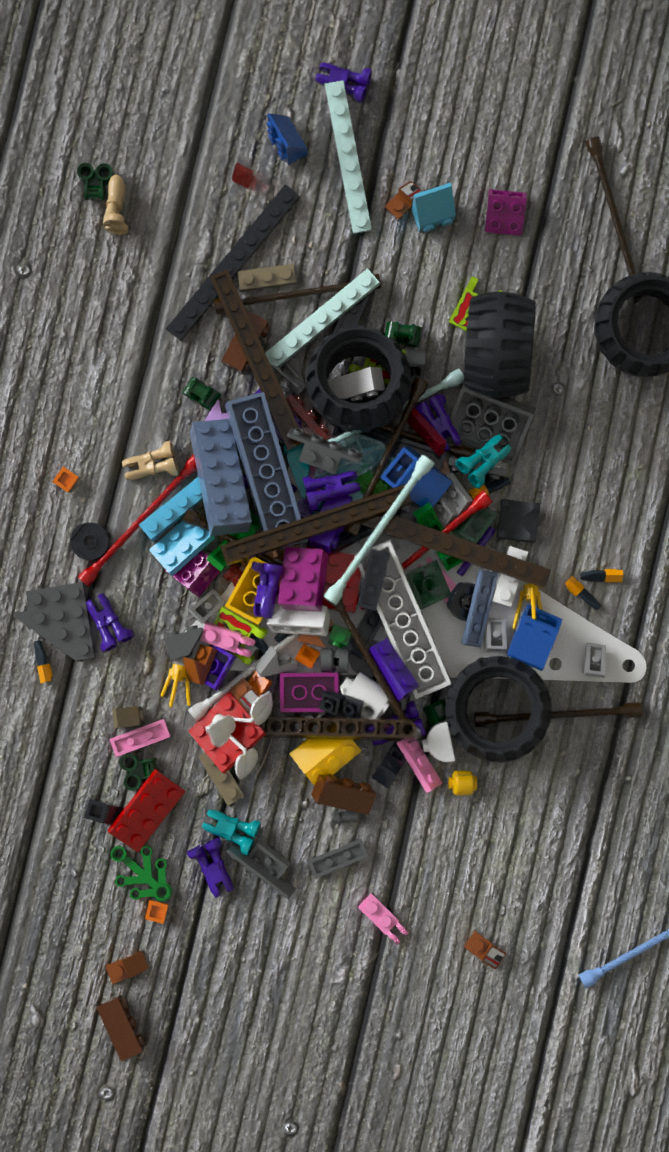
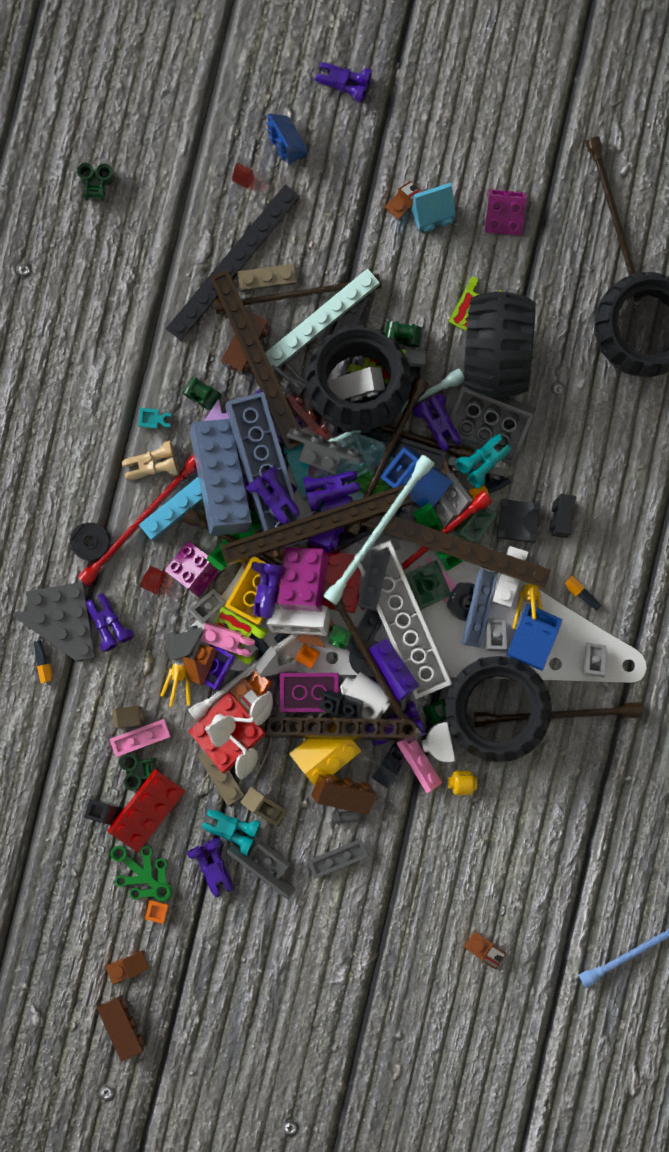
(65, 479): orange plate -> none
(112, 219): tan piece -> none
(150, 418): none -> teal plate
(153, 579): none -> clear red slope
(180, 546): medium azure plate -> none
(233, 574): clear red wheel -> none
(263, 806): none -> dark tan slope
(276, 500): none -> dark purple piece
(304, 511): dark purple wheel -> none
(327, 660): dark grey wheel -> none
(348, 157): light aqua plate -> none
(381, 917): bright pink hinge -> none
(427, 432): dark red tile -> none
(483, 541): dark purple bar -> none
(561, 522): none -> black brick
(607, 575): piece -> none

